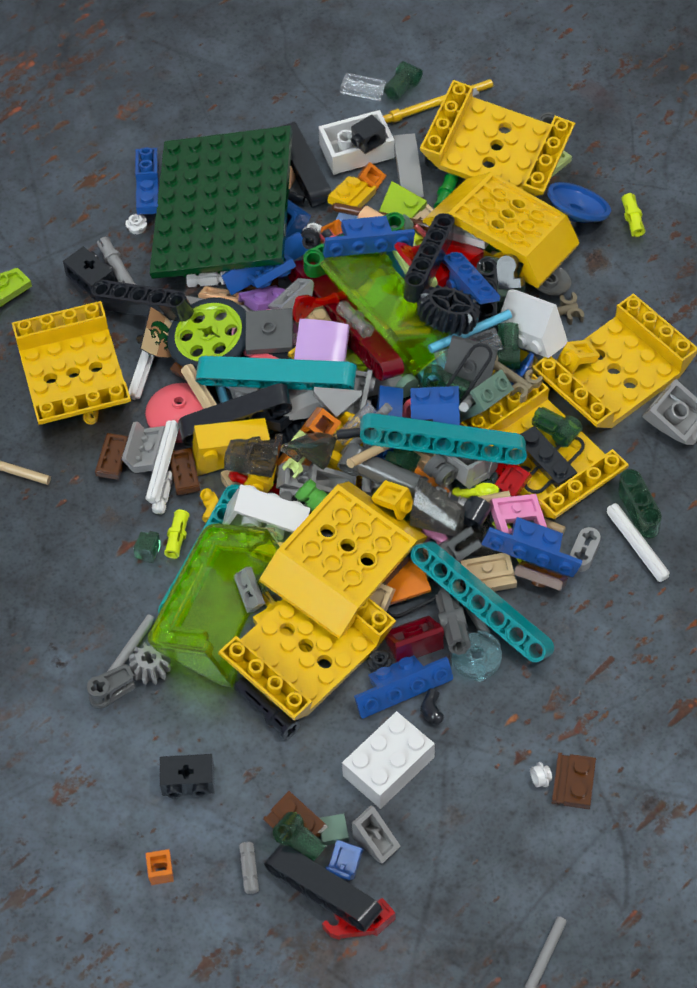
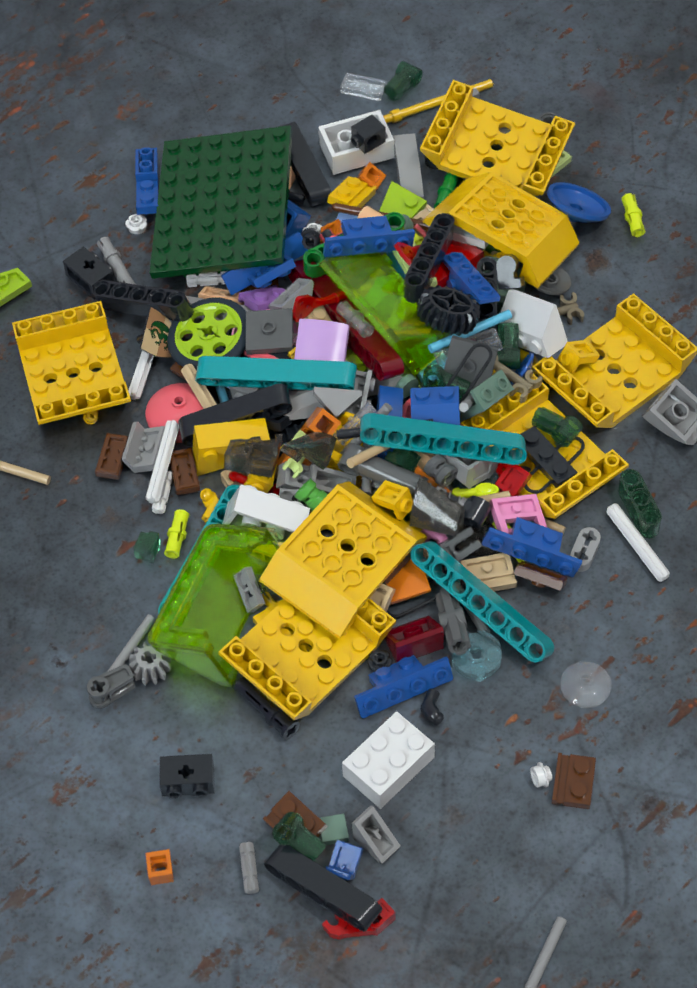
(582, 693): none -> clear dish

